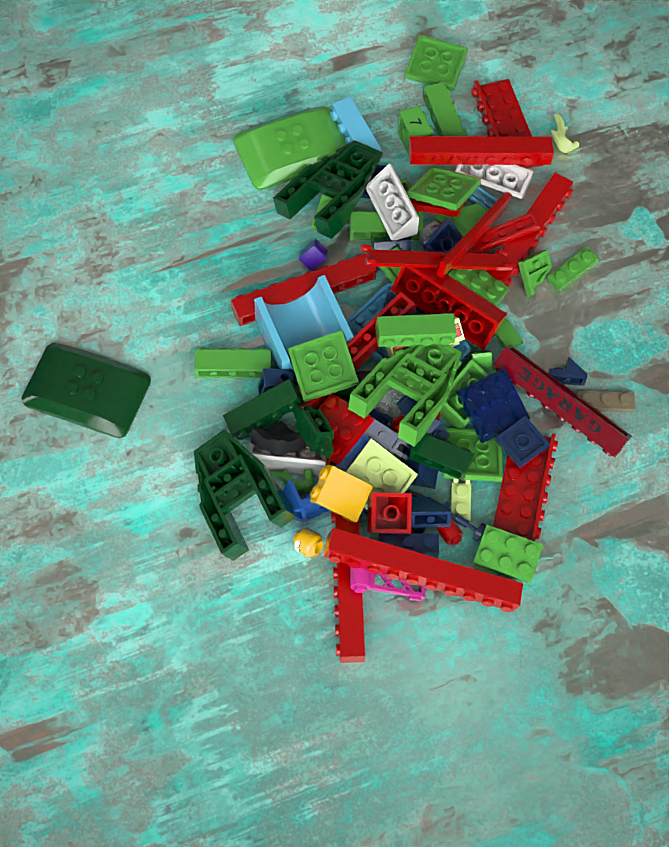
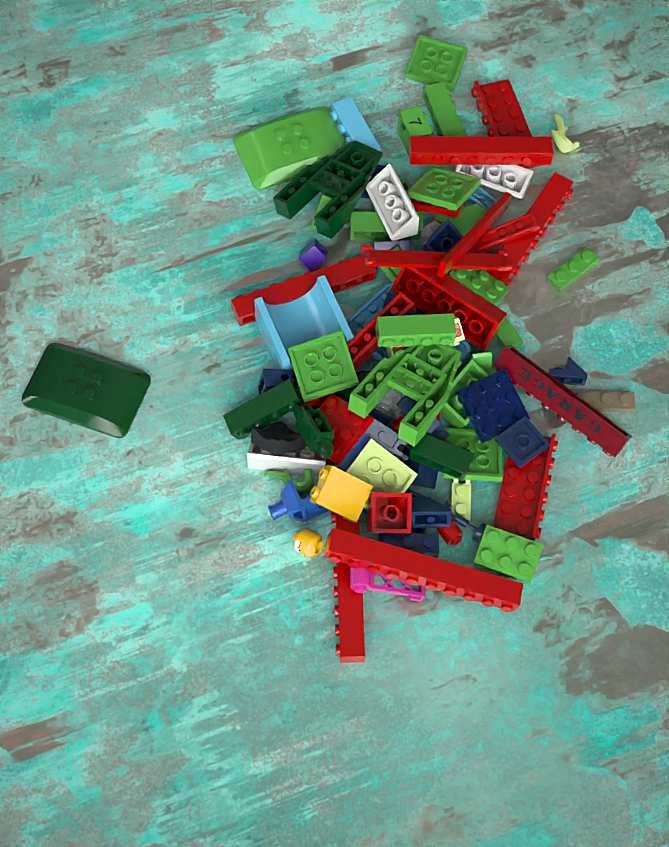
(228, 478): dark green wedge -> none
(231, 362): bright green brick -> none
(534, 270): bright green wing -> none

